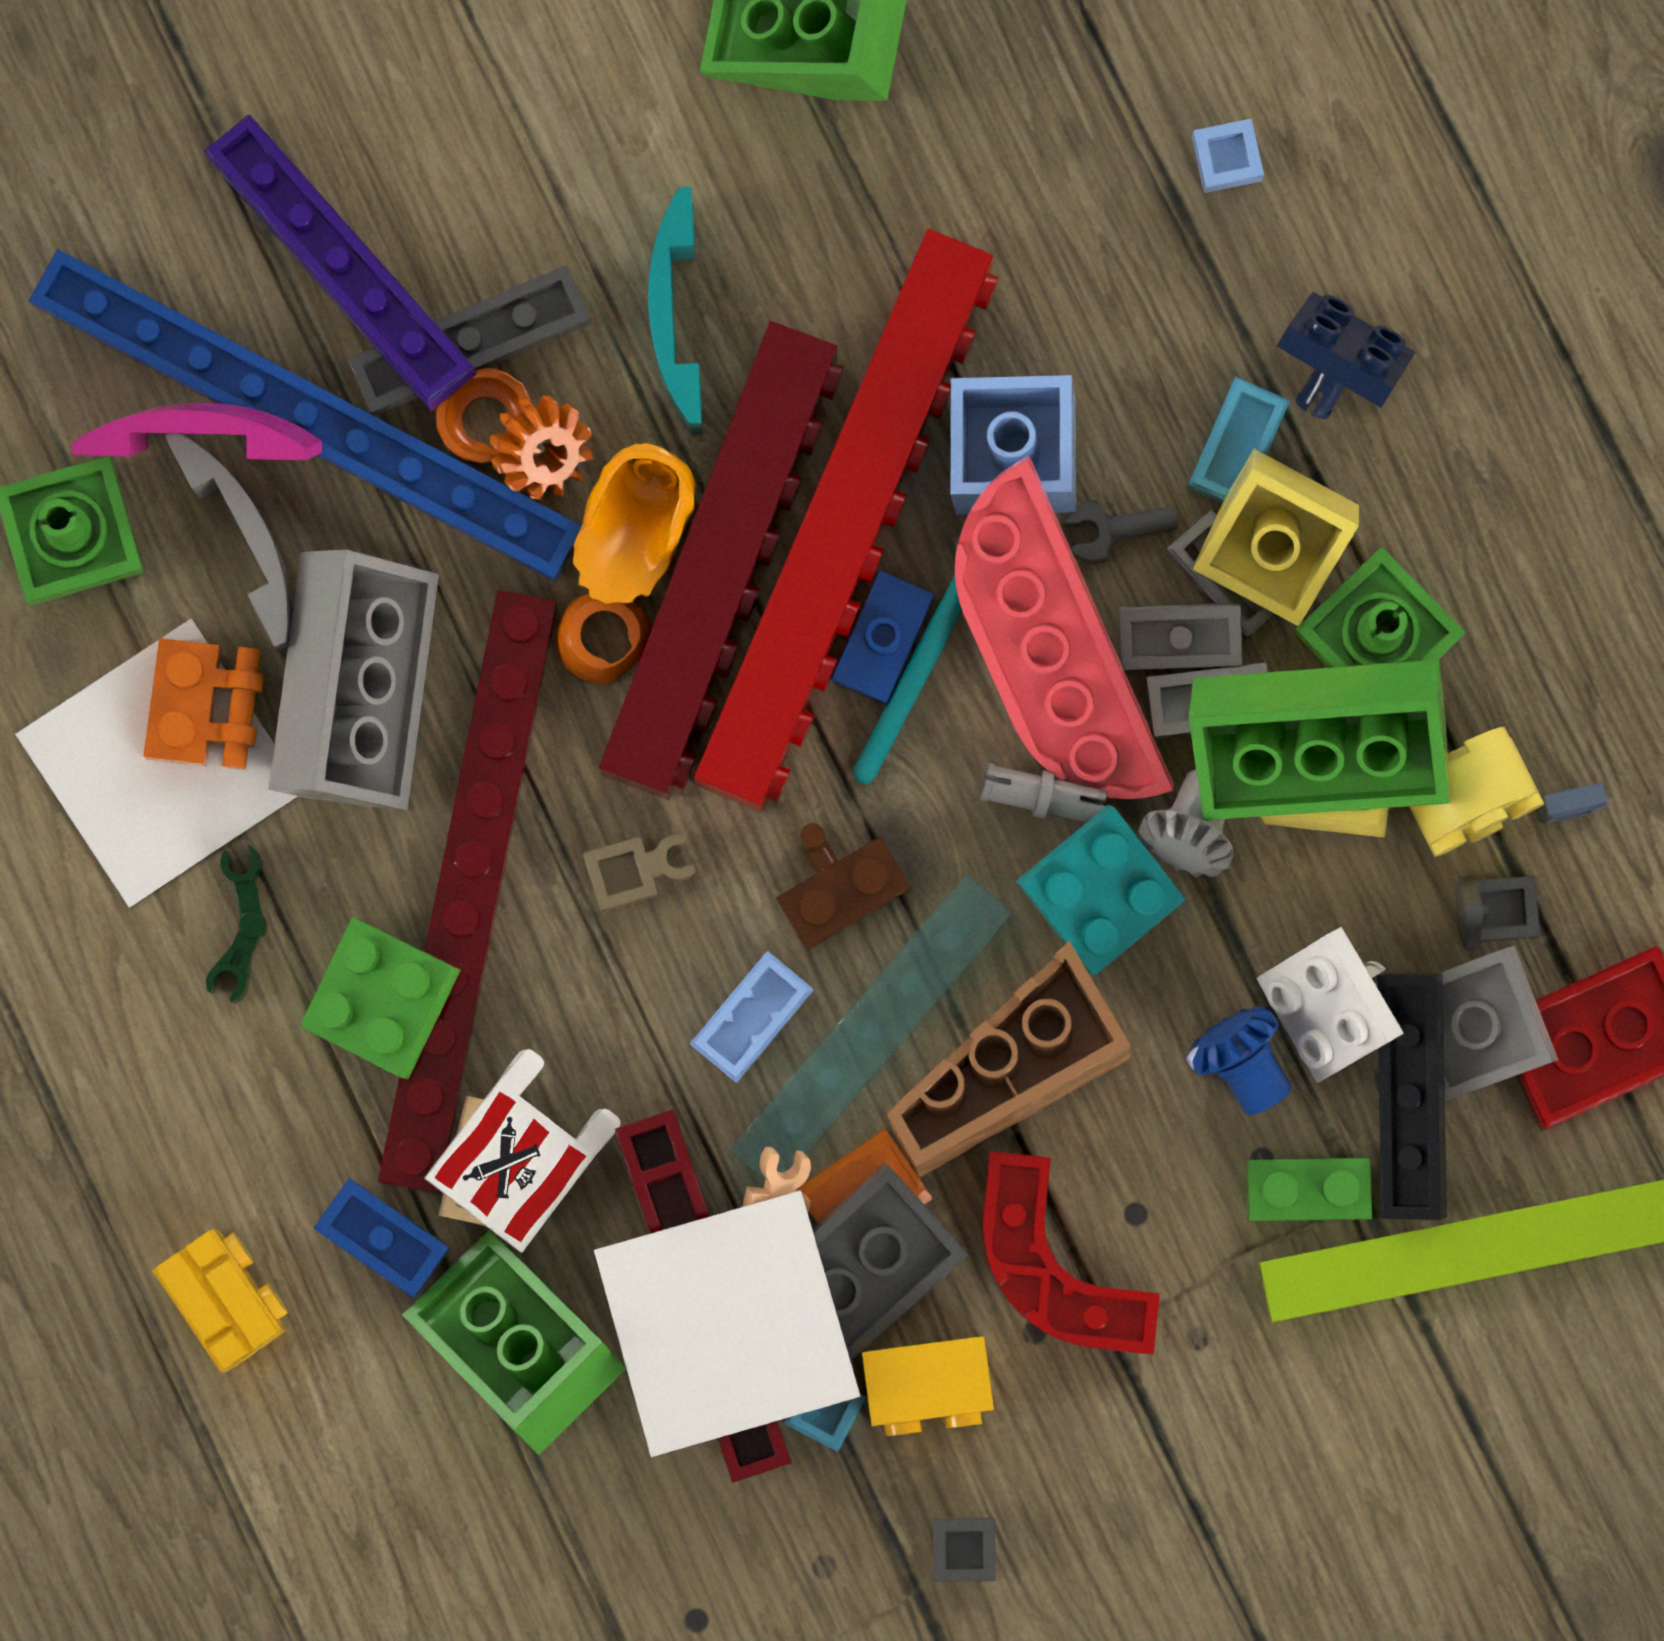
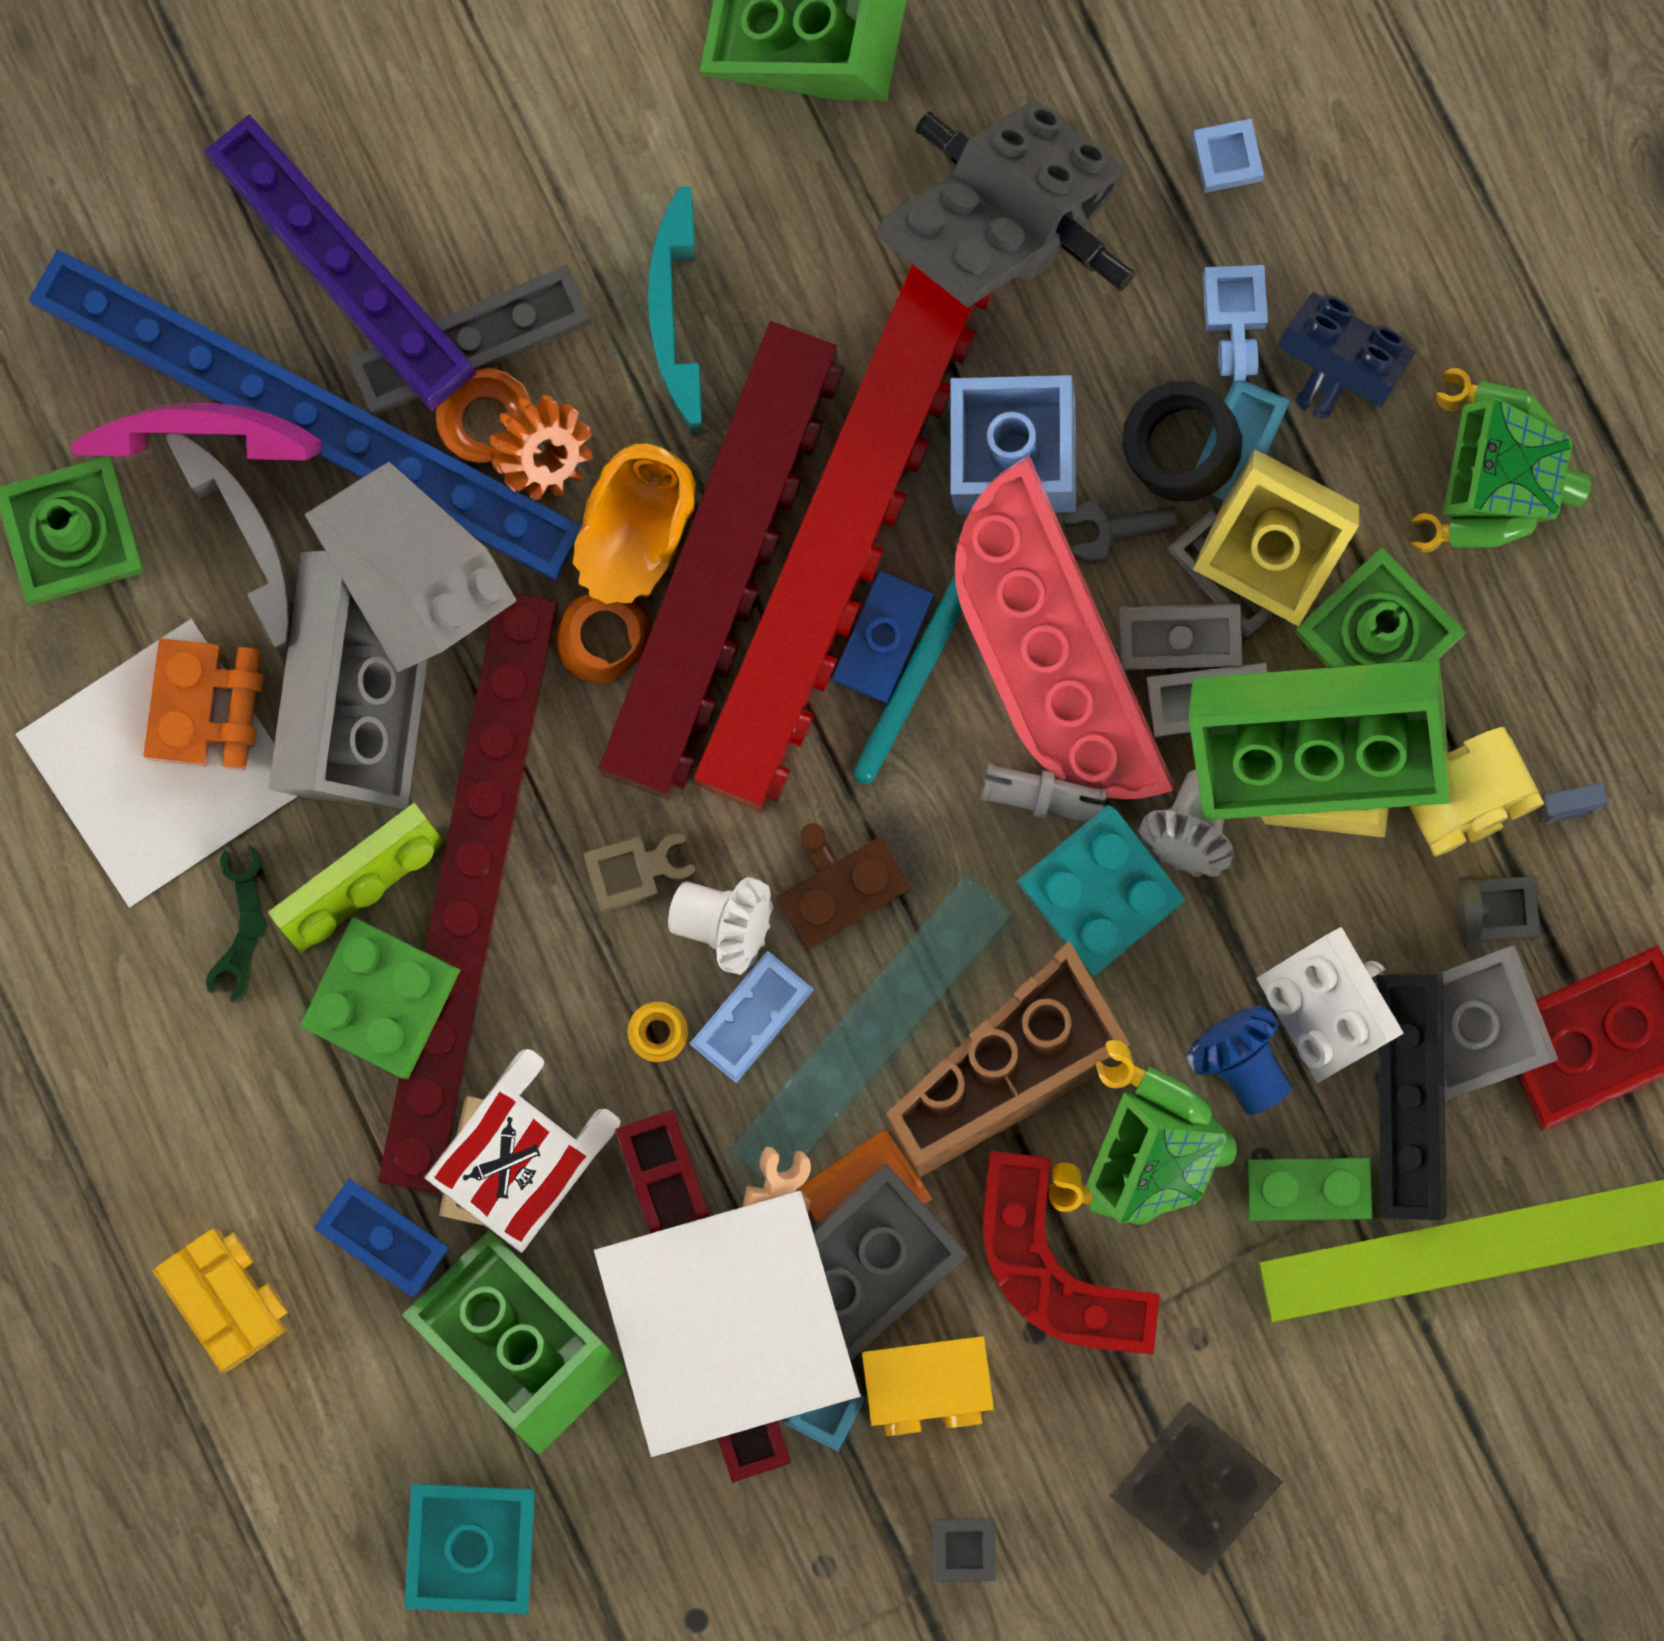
(357, 878): none -> lime plate
(408, 565): none -> light grey slope
(470, 1549): none -> teal plate
(647, 1015): none -> yellow plate
(725, 920): none -> white gear
(1007, 205): none -> dark grey piece
(1154, 408): none -> black tyre
(1154, 1151): none -> bright green torso
(1195, 1488): none -> clear smoke plate
(1236, 303): none -> light blue plate
(1504, 468): none -> bright green torso

